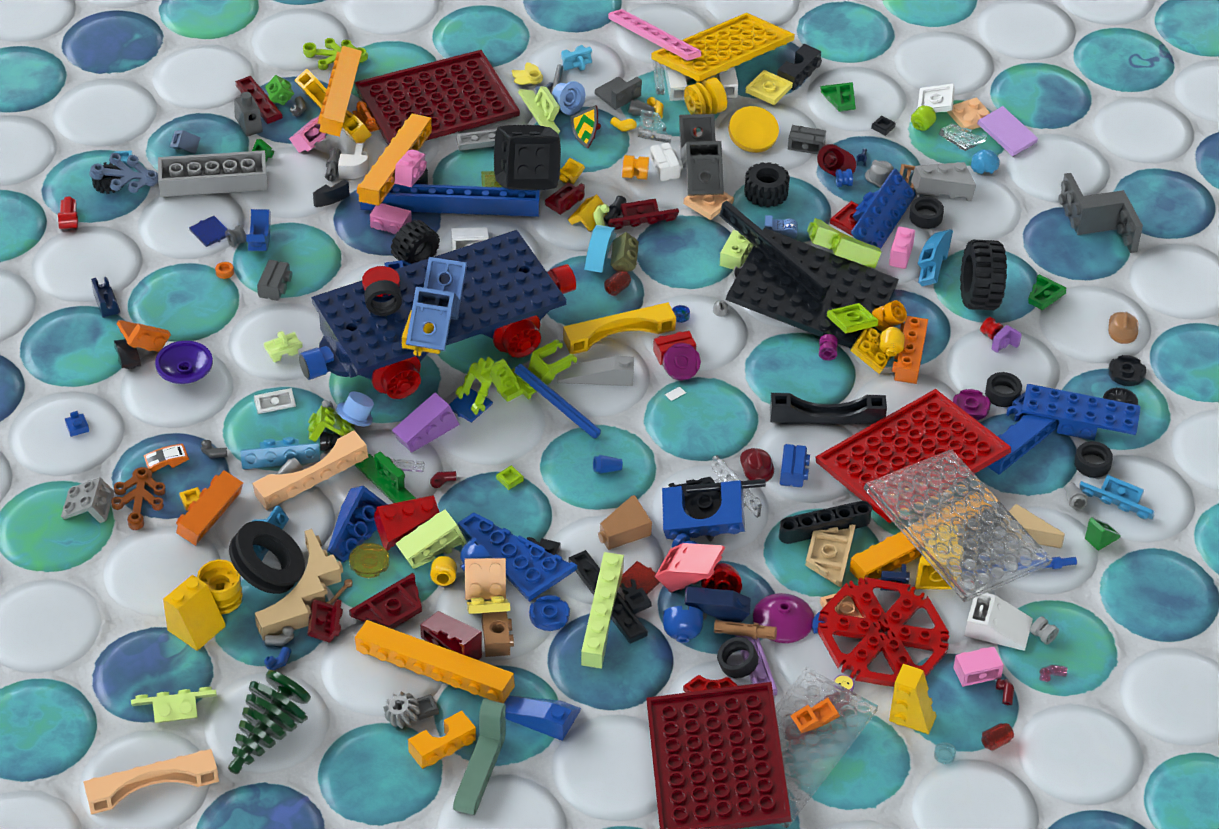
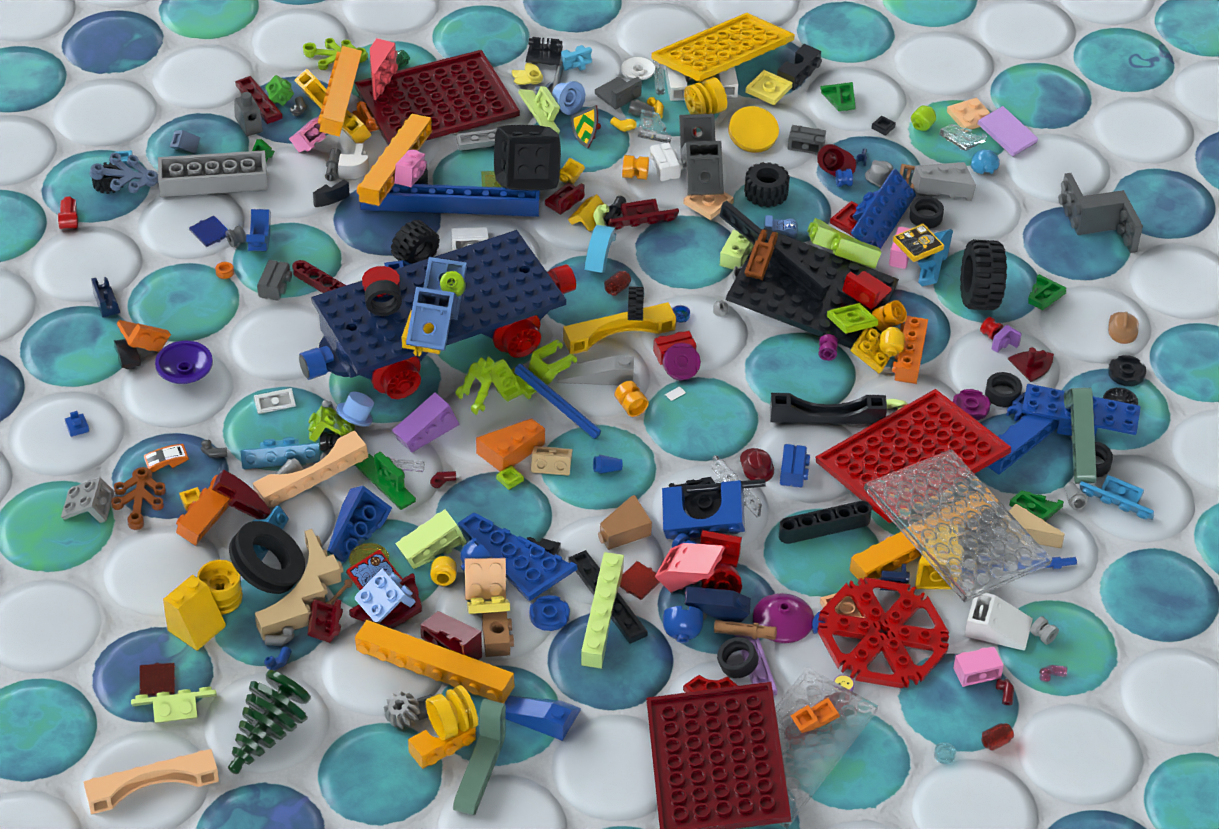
(157, 678): none -> clear red piece
(240, 495): none -> dark red slope
(282, 345): yellowish green hips -> none
(304, 270): none -> dark red beam
(367, 568): none -> tile
(382, 64): none -> coral slope
(383, 595): none -> light blue bracket
(389, 218): bright pink brick -> none
(402, 58): none -> clear green cone
(402, 518): red wedge -> none
(451, 712): none -> yellow wheel
(457, 287): none -> lime head
(462, 406): blue piece -> none
(510, 444): none -> orange wedge
(544, 53): none -> black hinge
(551, 460): none -> tan bracket
(624, 253): olive brick -> none
(631, 398): none -> light orange wheel
(635, 303): none -> black tyre
(635, 598): black plate -> none
(638, 67): none -> white dish
(654, 34): bright pink tile -> none
(731, 543): none -> red bracket
(761, 255): none -> dark orange hinge
(830, 553): tan wing -> none
(866, 289): none -> red bracket
(895, 403): none -> yellowish green arm
(911, 702): yellow wedge -> none
(918, 243): none -> tile
(937, 97): white plate -> none
(1032, 363): none -> dark red shield
(1036, 504): none -> green wing
(1083, 437): none -> sand green beam
(1100, 534): green slope -> none

